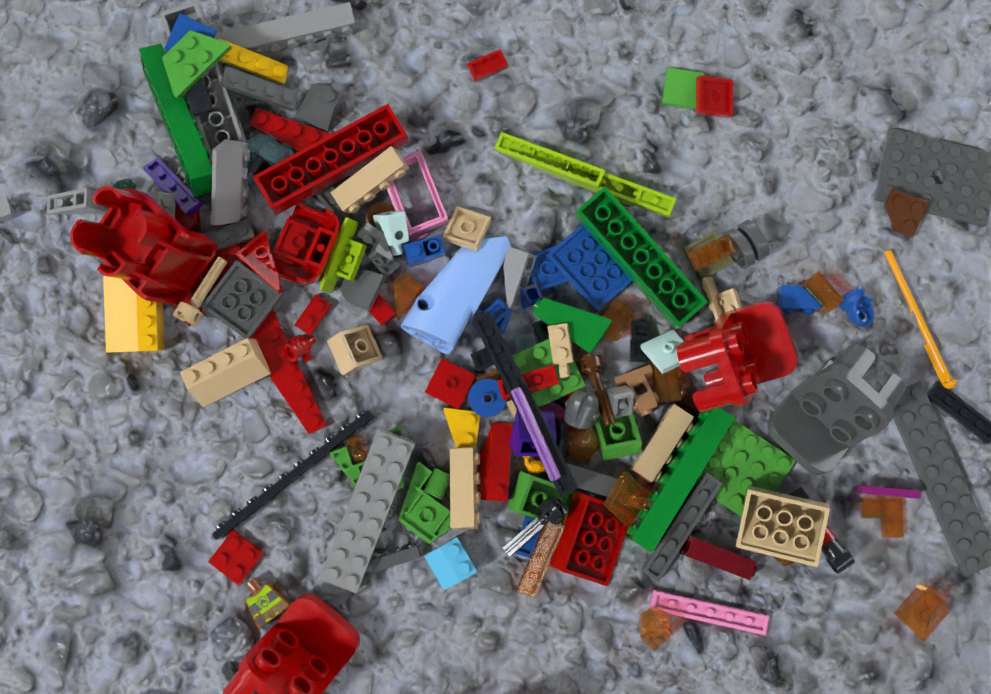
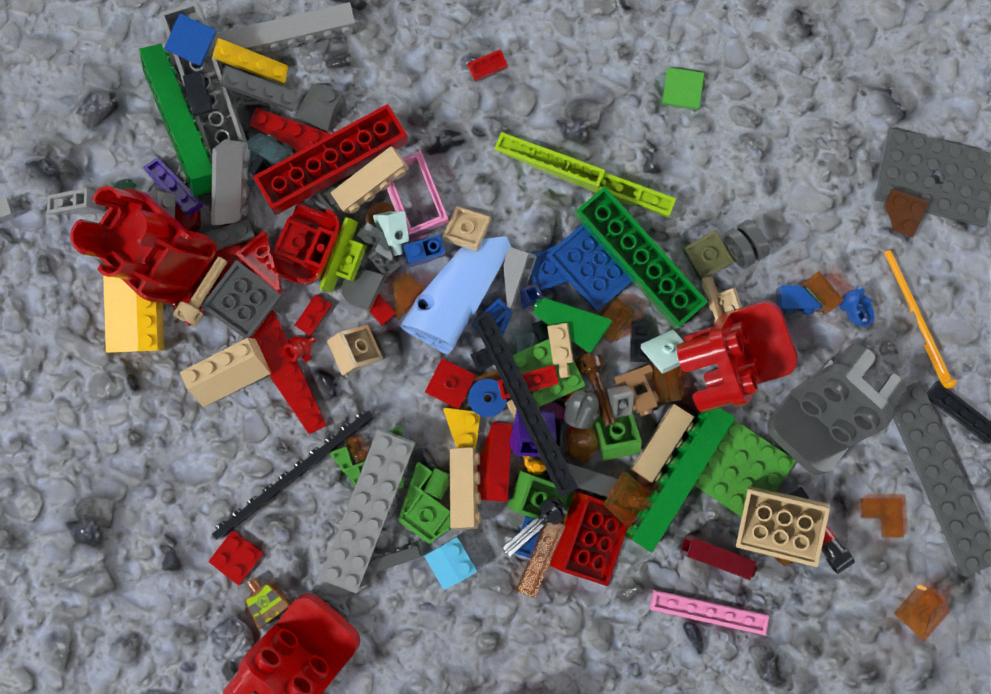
(192, 60): bright green wing -> none
(535, 434): medium lavender axle -> none
(655, 628): clear orange hair -> none
(682, 526): dark grey plate -> none
(712, 253): clear orange brick -> none
(714, 96): red plate -> none
(888, 491): magenta tile -> none

